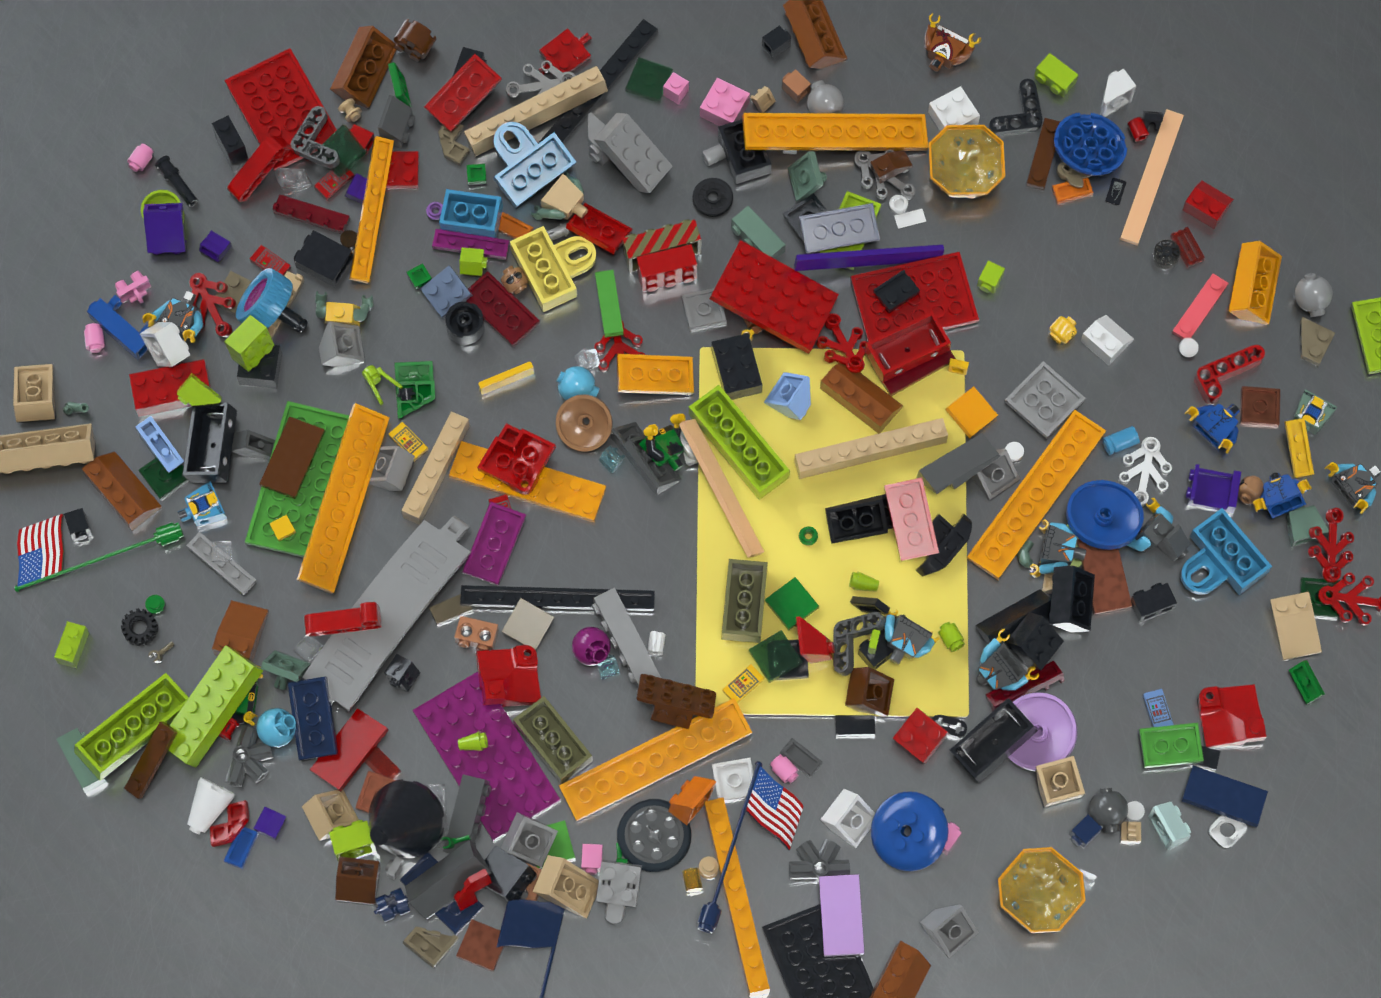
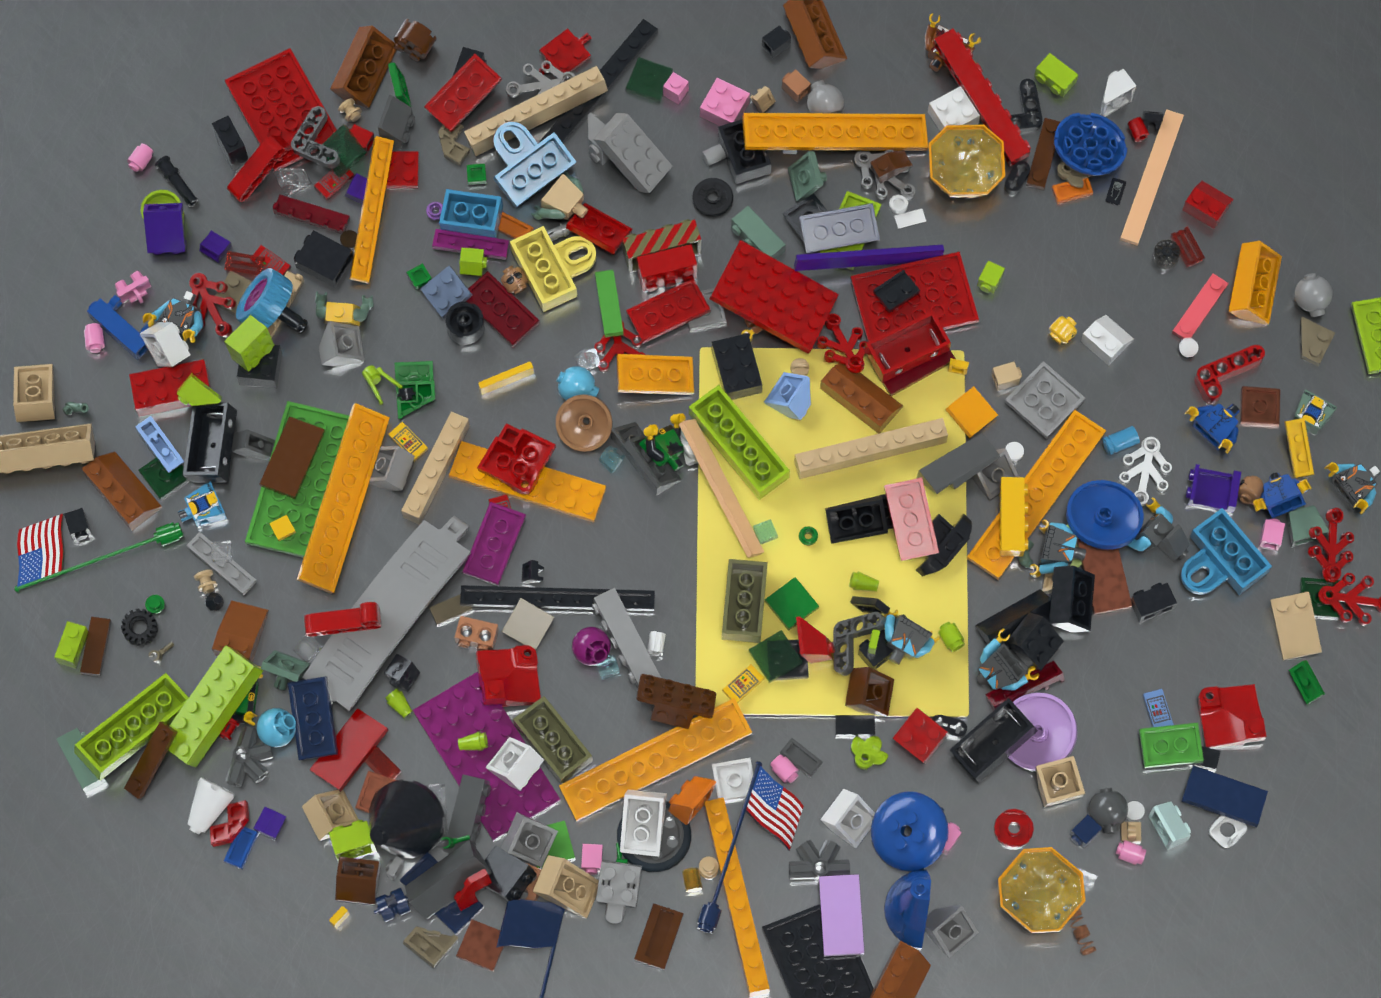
(95, 646): none -> reddish brown tile
(207, 585): none -> tan wheel
(214, 601): none -> black rock
(259, 266): none -> clear red tile
(337, 919): none -> yellow tile
(399, 703): none -> lime cone
(515, 763): none -> white slope
(530, 572): none -> black tile
(643, 822): none -> white slope
(658, 936): none -> reddish brown piece
(668, 310): none -> red tile
(765, 531): none -> clear light blue tile
(800, 366): none -> tan tile
(868, 749): none -> lime plate
(908, 907): none -> blue cone
(979, 91): none -> red brick
(1006, 376): none -> tan brick
(1009, 839): none -> red tile
(1013, 516): none -> yellow brick
(1014, 176): none -> black beam
(1082, 932): none -> nougat piece
(1130, 852): none -> bright pink brick
(1272, 534): none -> bright pink brick

